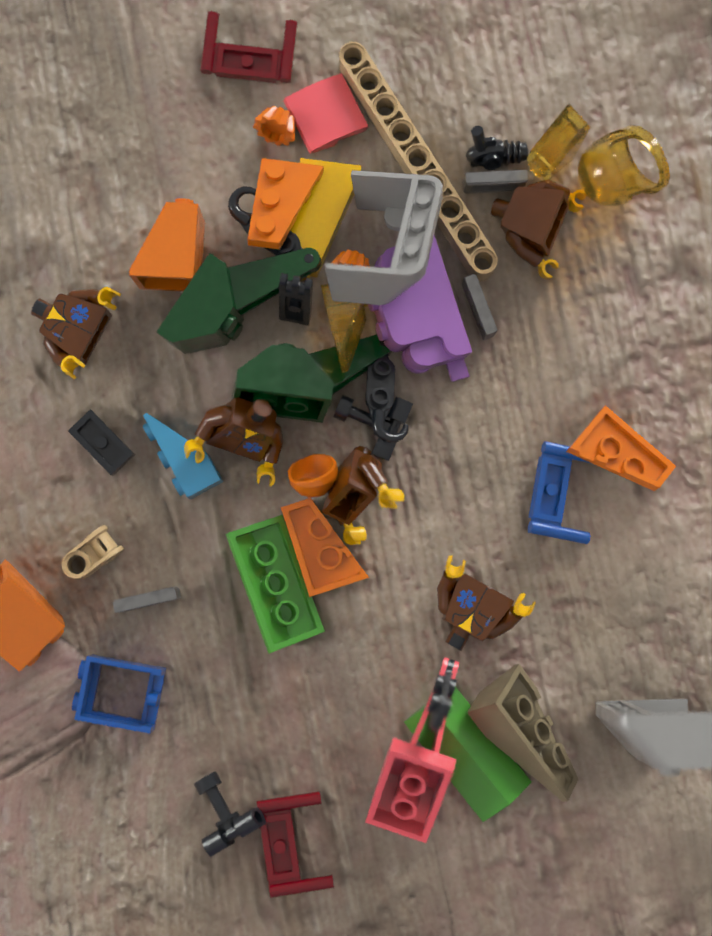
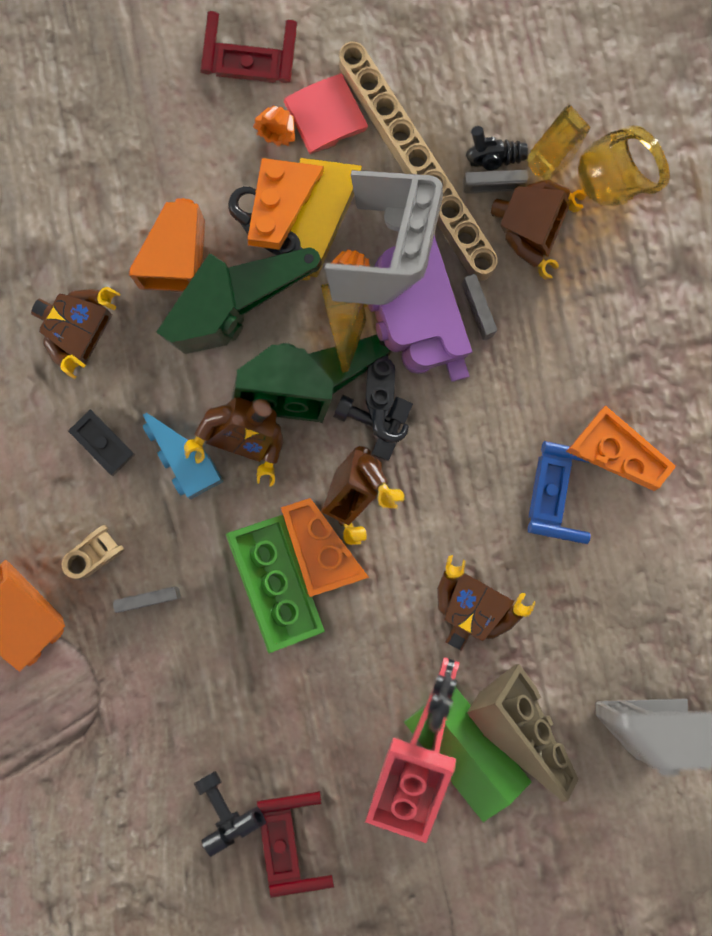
(84, 700): blue window -> none
(295, 299): black hinge -> none
(313, 475): orange piece -> none

